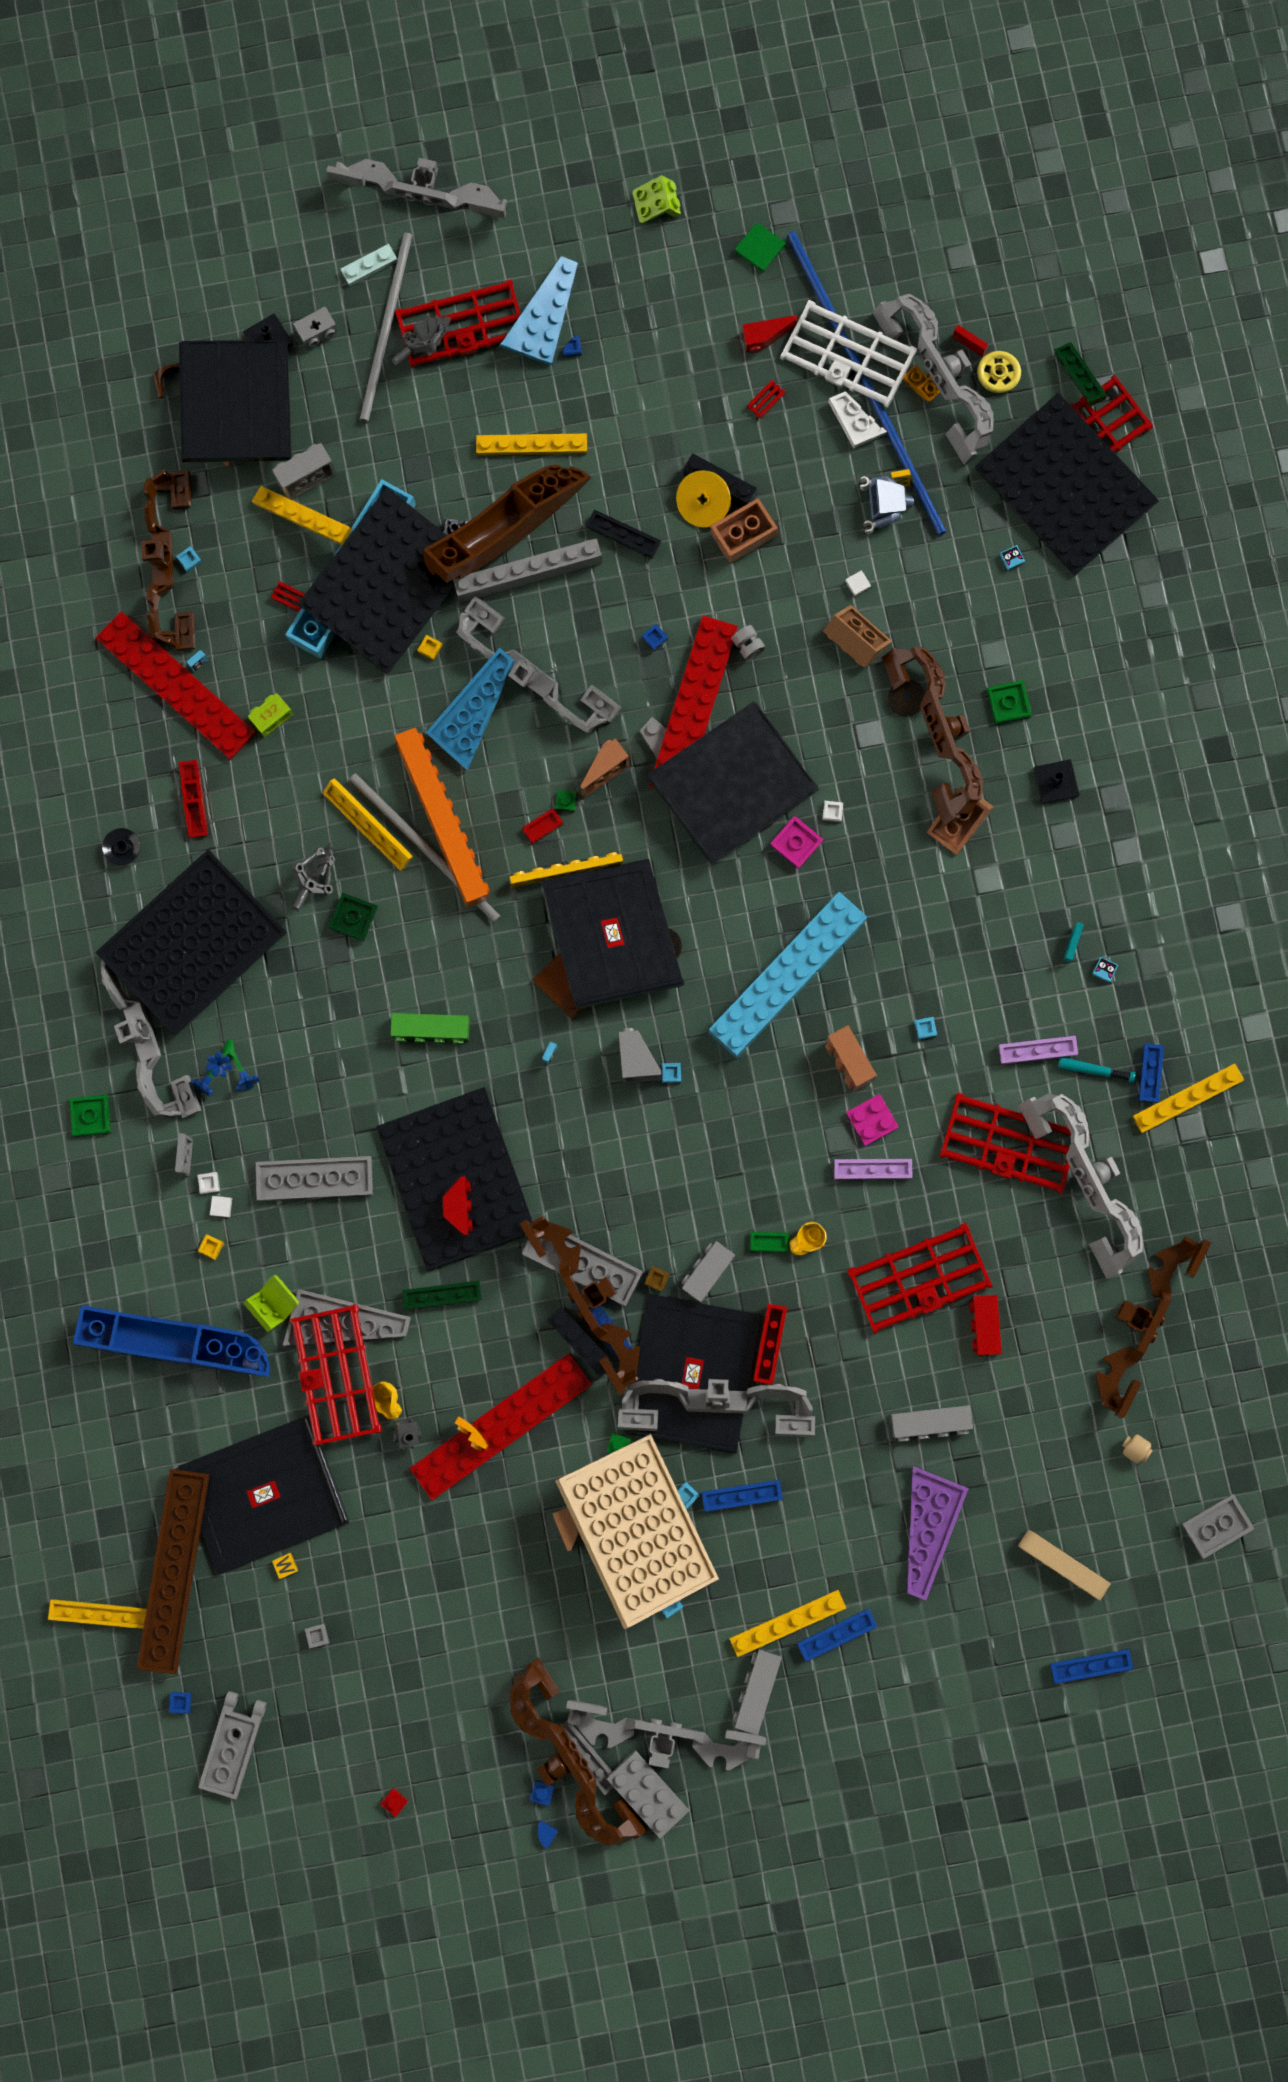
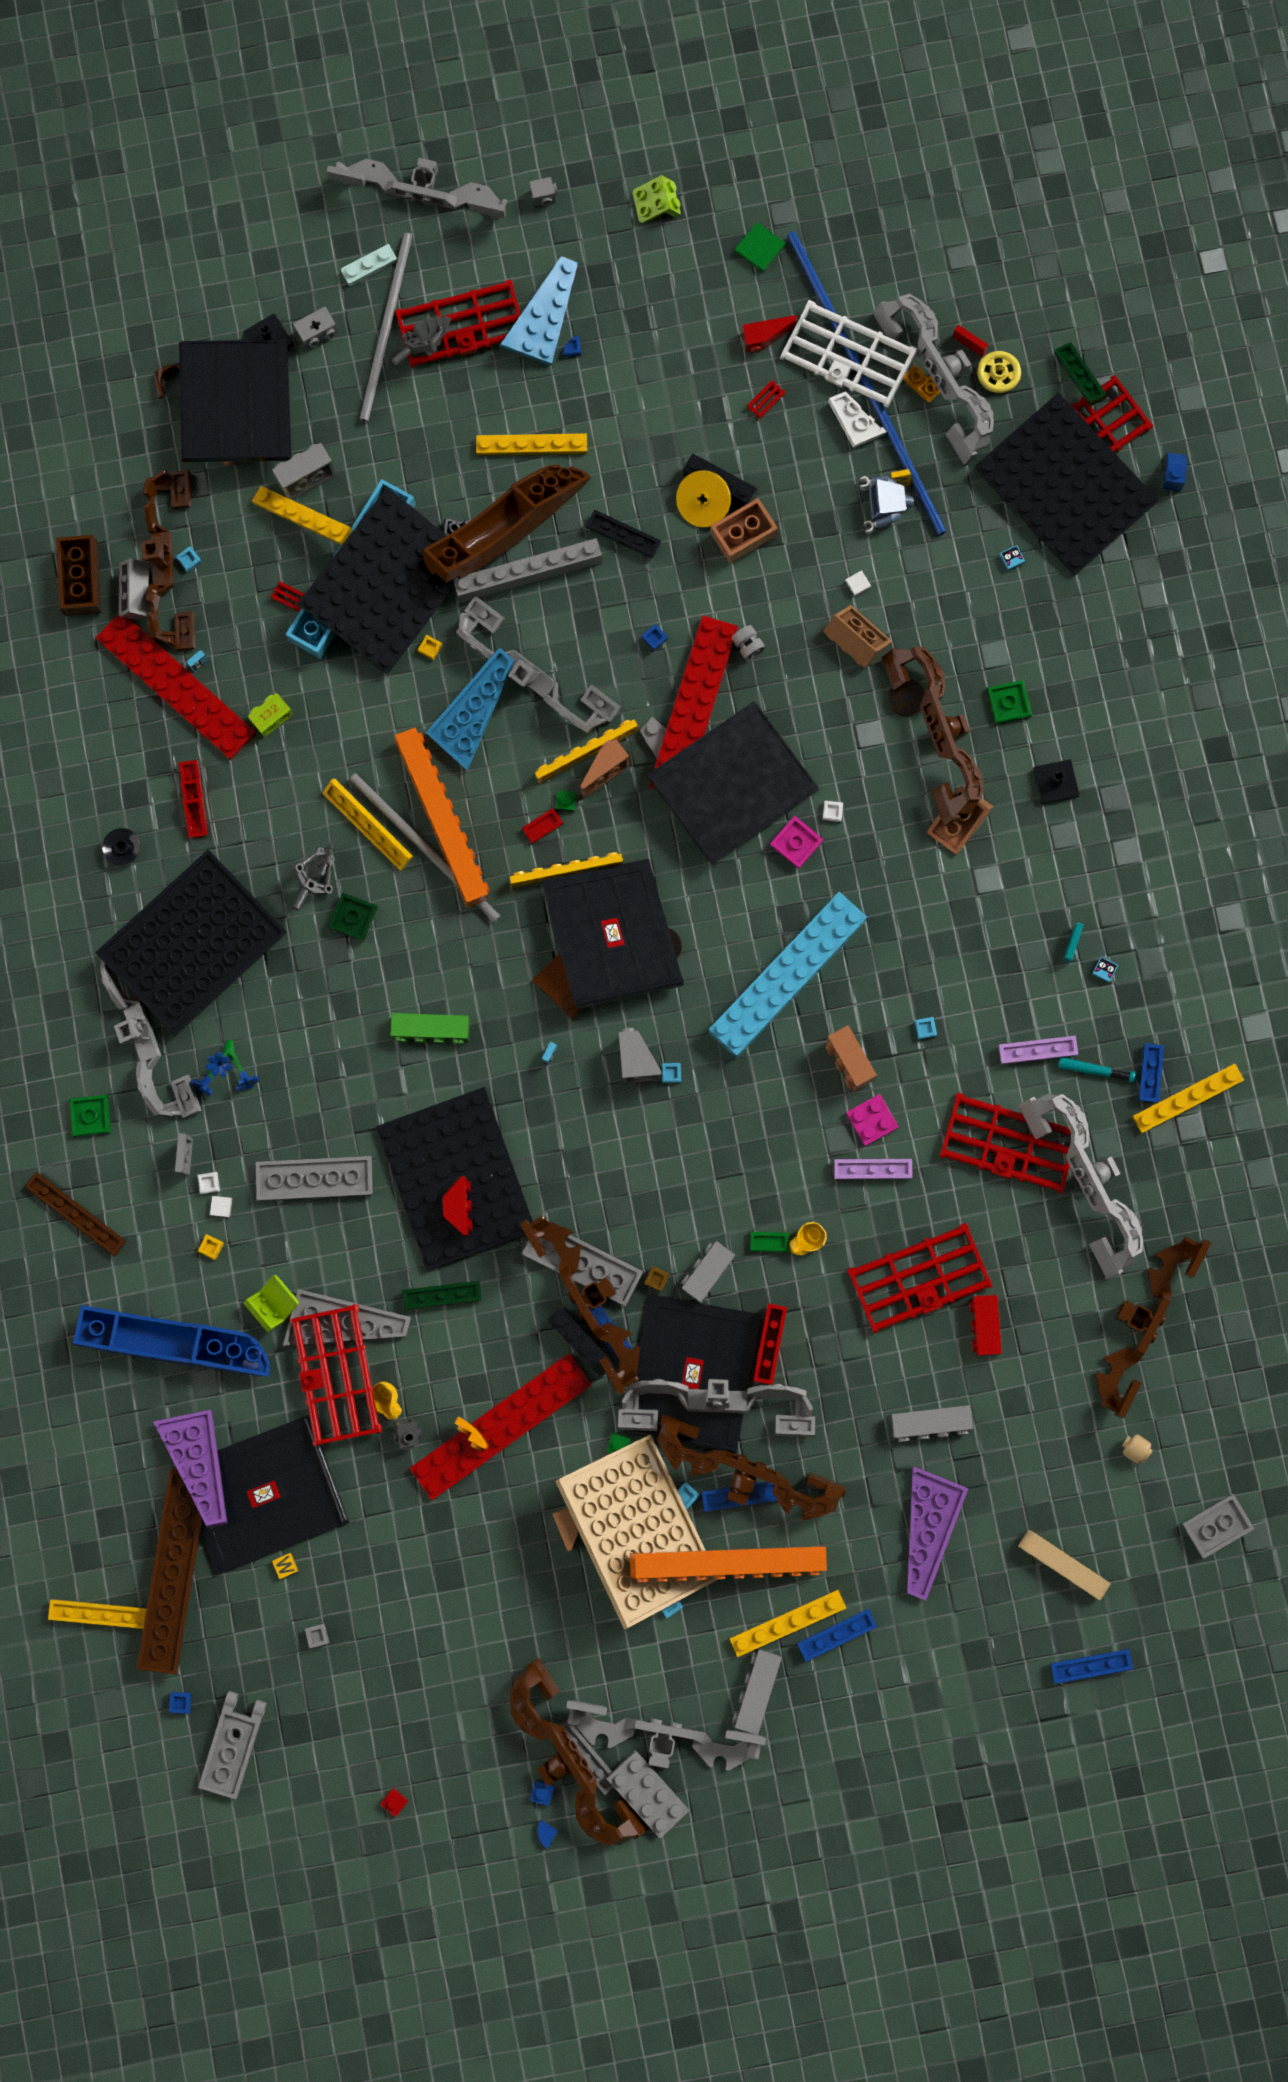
(75, 1214): none -> reddish brown tile
(78, 575): none -> reddish brown brick
(133, 589): none -> light grey brick
(195, 1454): none -> medium lavender wing
(543, 191): none -> light grey brick
(579, 754): none -> yellow plate
(727, 1562): none -> orange brick
(746, 1473): none -> reddish brown piece
(1175, 472): none -> blue slope

